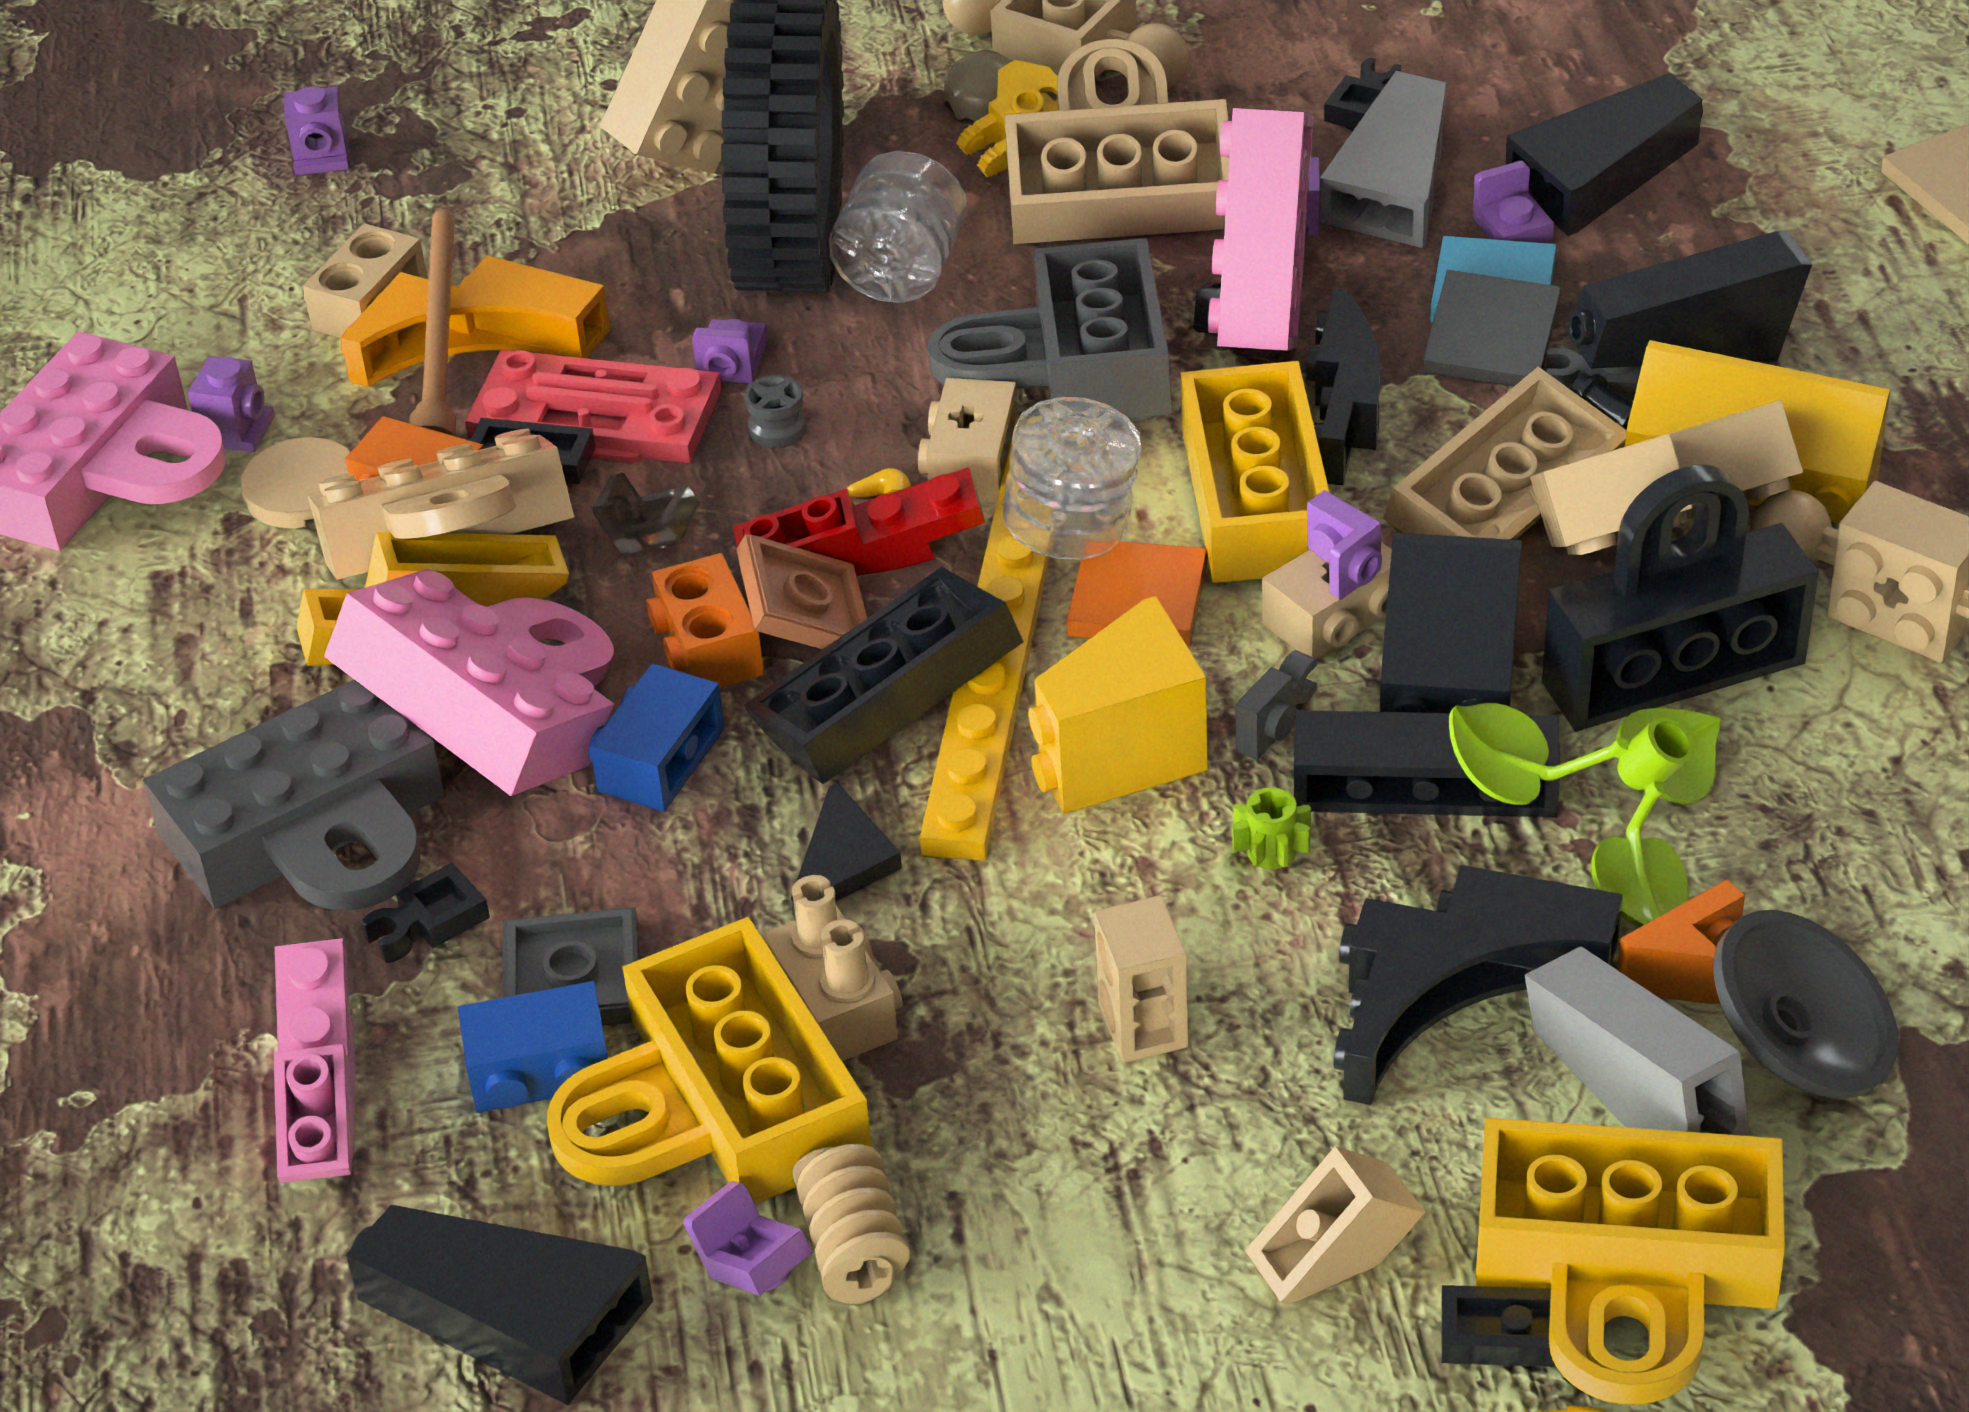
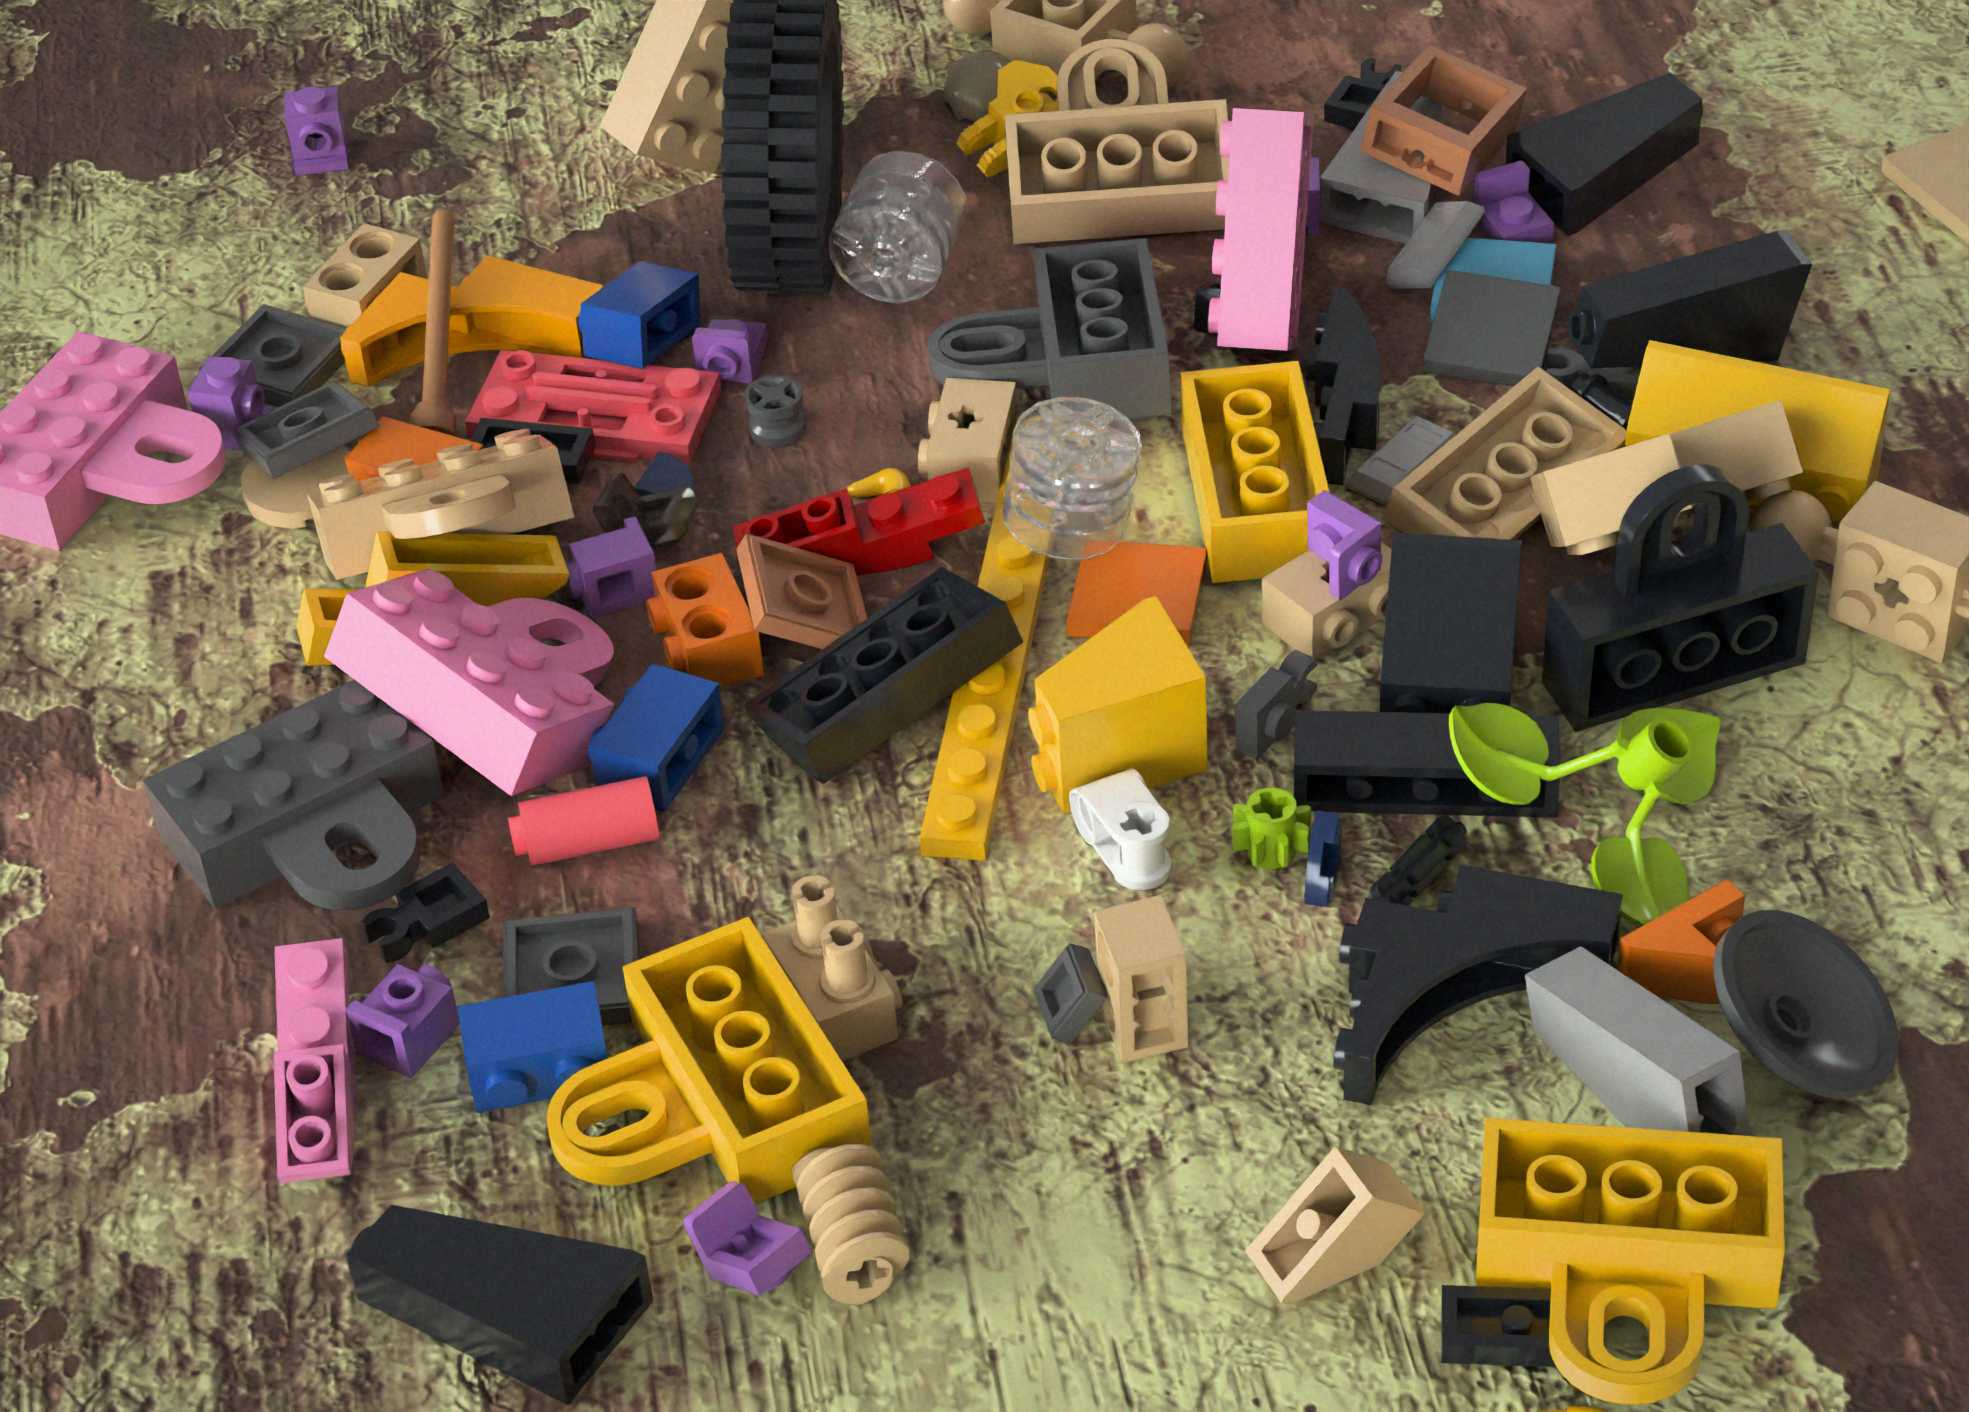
(287, 352): none -> dark grey tile
(305, 429): none -> dark grey tile
(404, 1018): none -> medium lavender brick
(585, 821): none -> coral brick
(612, 570): none -> medium lavender brick
(640, 314): none -> blue brick
(664, 474): none -> dark blue tile
(847, 847): black tile -> none
(1070, 993): none -> dark grey tile
(1124, 828): none -> white piece
(1323, 859): none -> dark blue tile
(1398, 459): none -> light grey tile
(1421, 862): none -> black axle
(1433, 245): none -> light grey tile
(1449, 155): none -> nougat window

